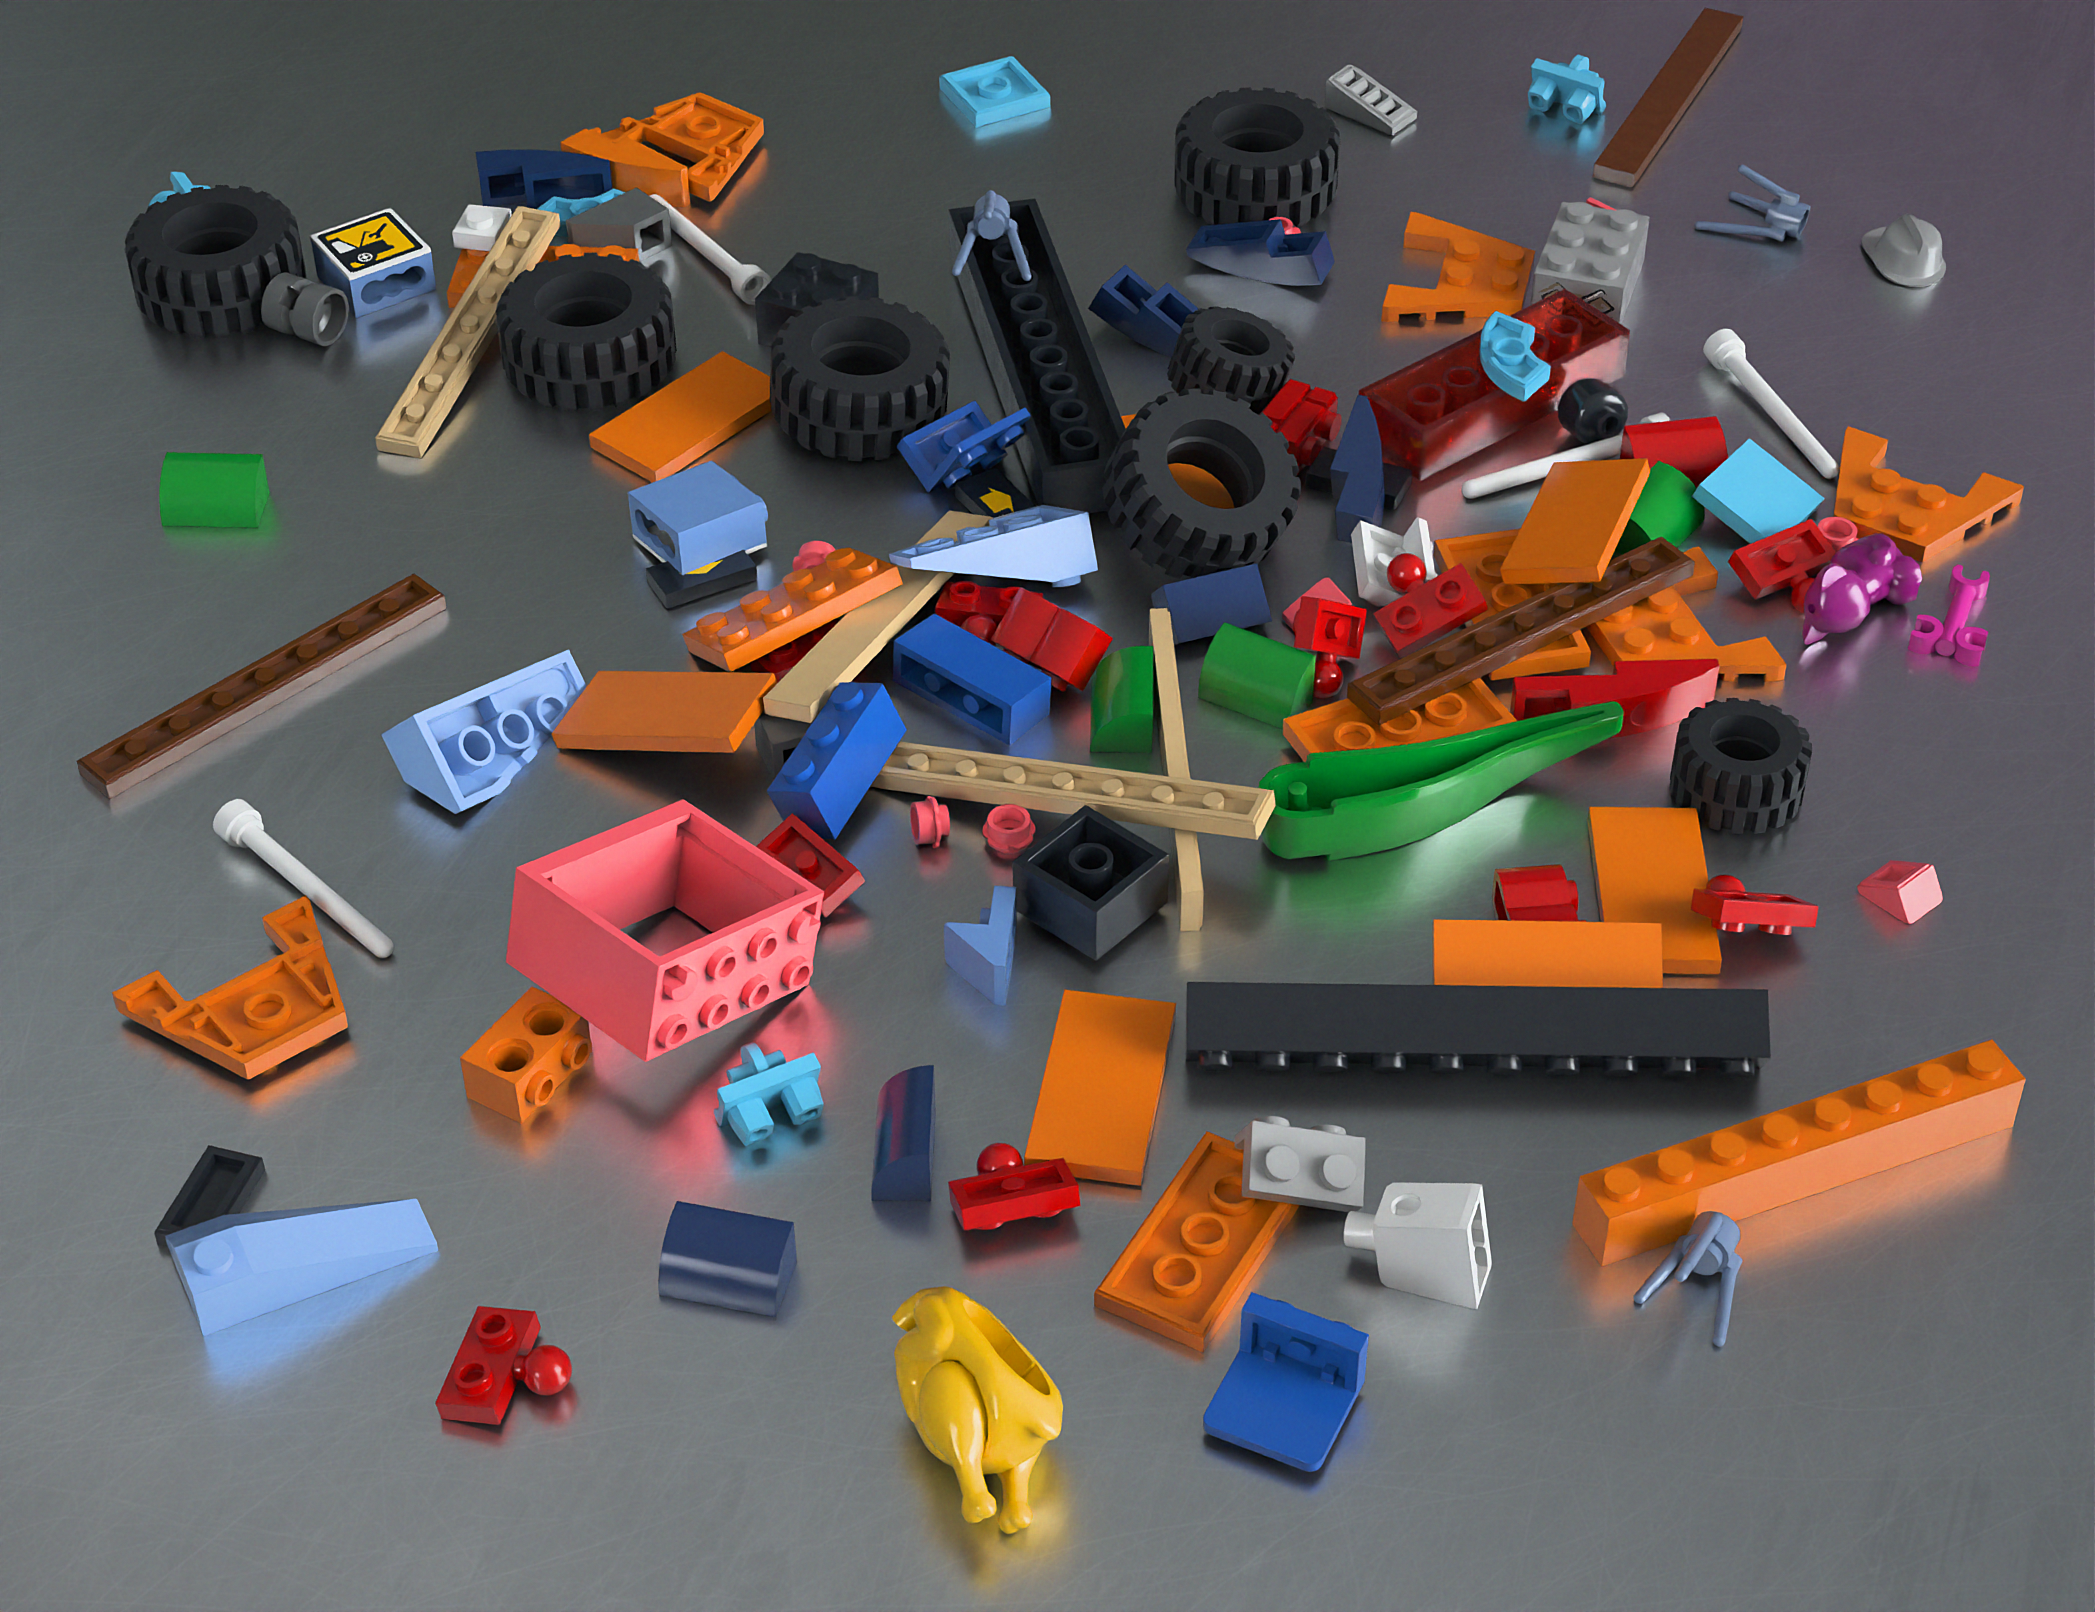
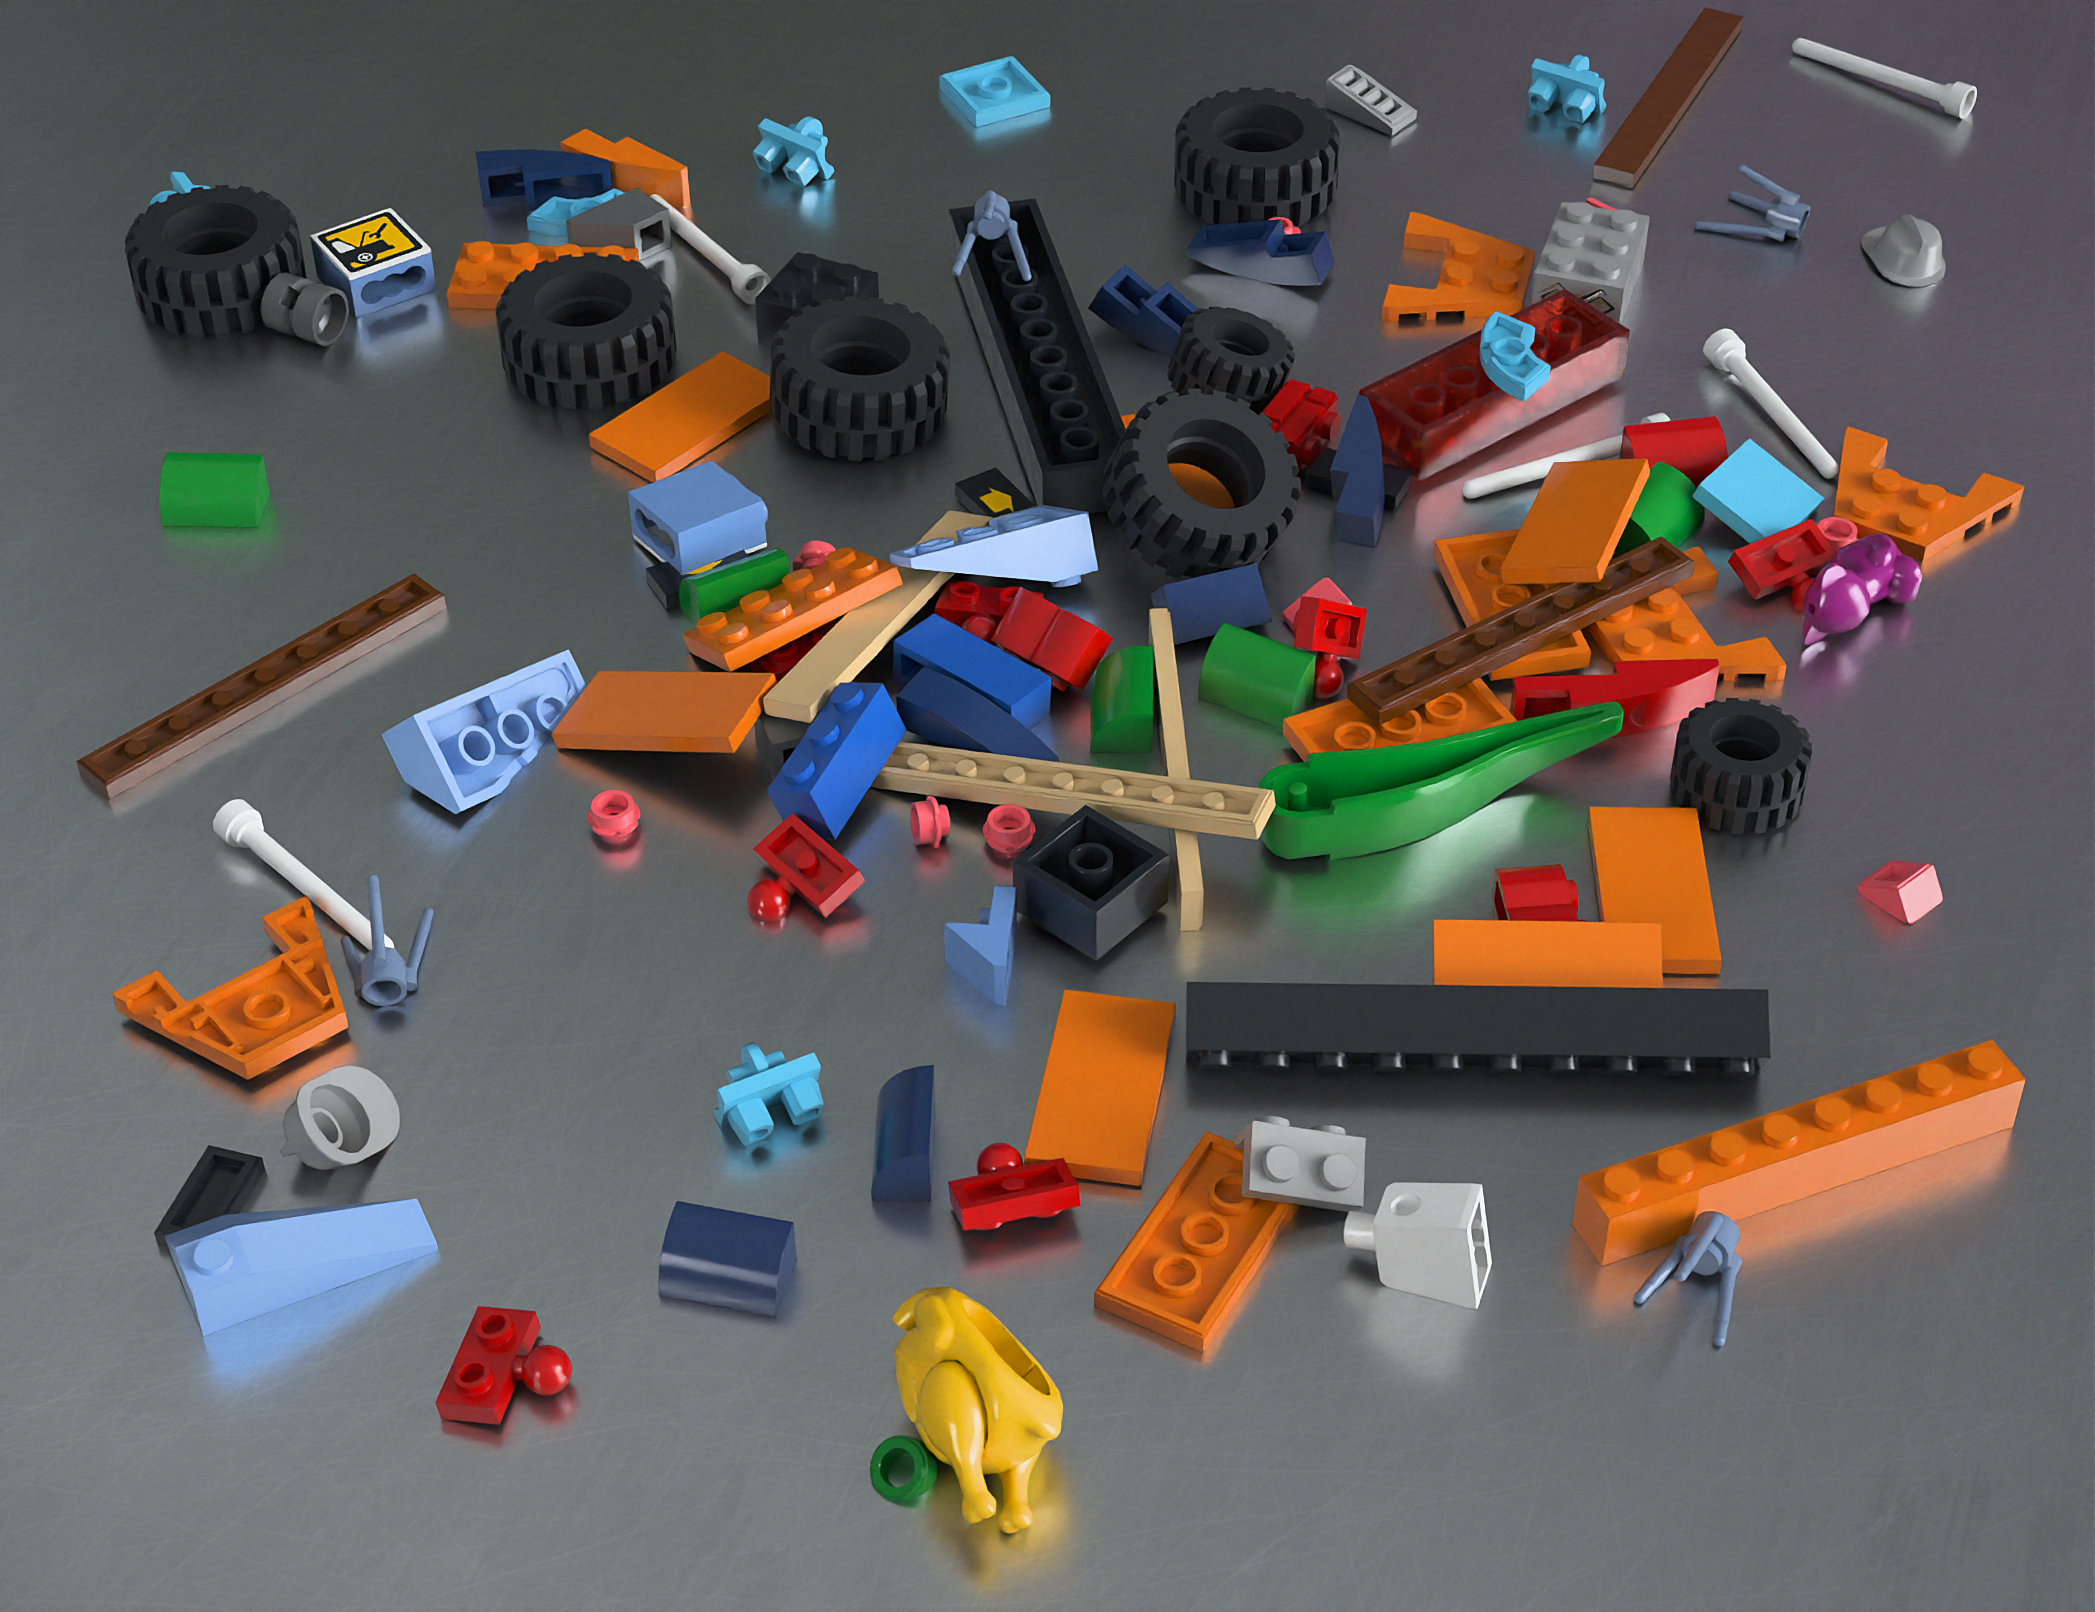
(340, 1118): none -> light grey piece
(382, 974): none -> sand blue plant
(465, 335): tan tile -> none
(480, 227): white bracket -> none
(526, 1055): orange brick -> none
(581, 896): coral window -> none
(613, 814): none -> coral plate
(700, 130): orange wing -> none
(725, 586): none -> green brick
(798, 145): none -> medium azure hips
(894, 1448): none -> green piece
(958, 443): blue bracket -> none
(964, 719): none -> dark blue slope
(1288, 1383): blue bracket -> none
(1377, 547): white bracket -> none
(1428, 607): red plate -> none
(1592, 410): black head -> none
(1733, 907): red plate -> none
(1951, 636): dark pink bar -> none
(1955, 98): none -> white piece

